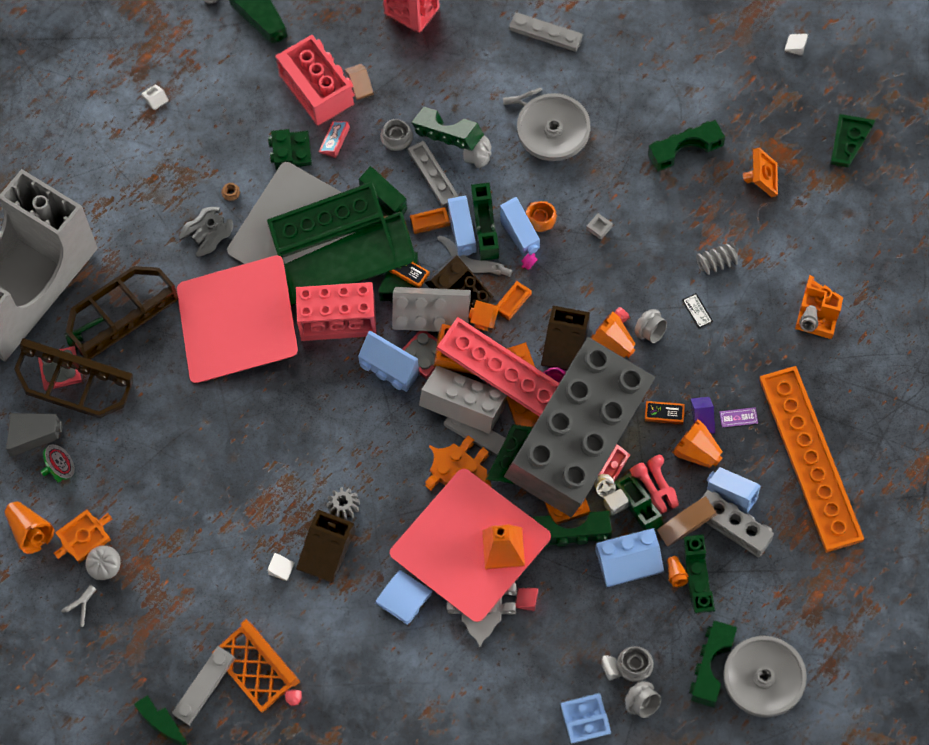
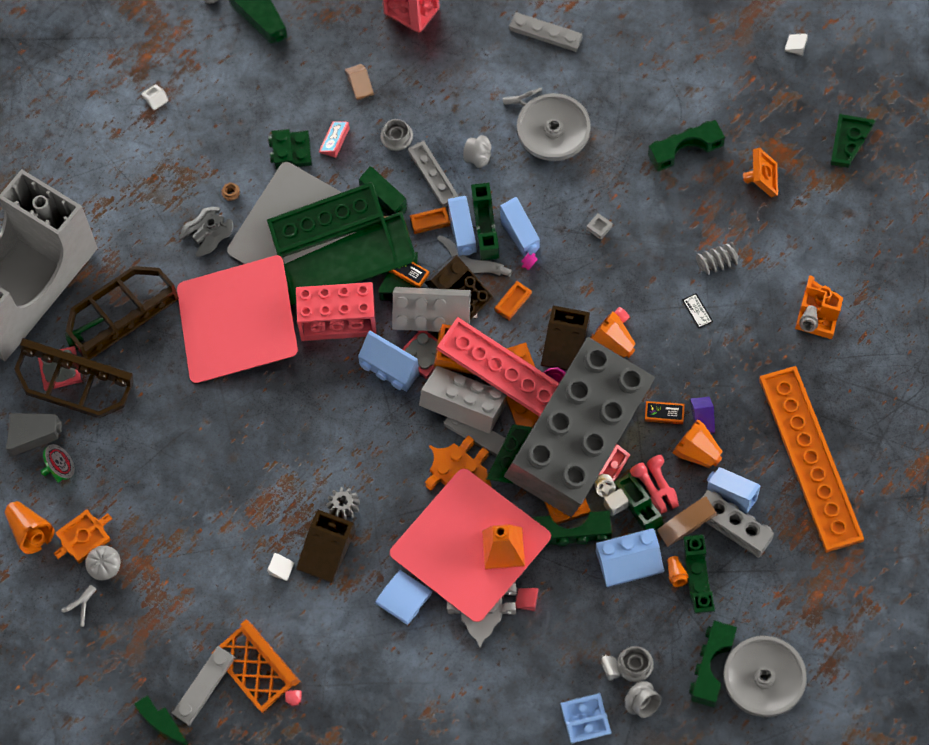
(315, 79): coral brick -> none
(462, 134): dark green arch -> none
(483, 315): orange brick -> none
(541, 215): orange hair -> none
(650, 326): light grey piece -> none
(738, 417): medium lavender sticker -> none

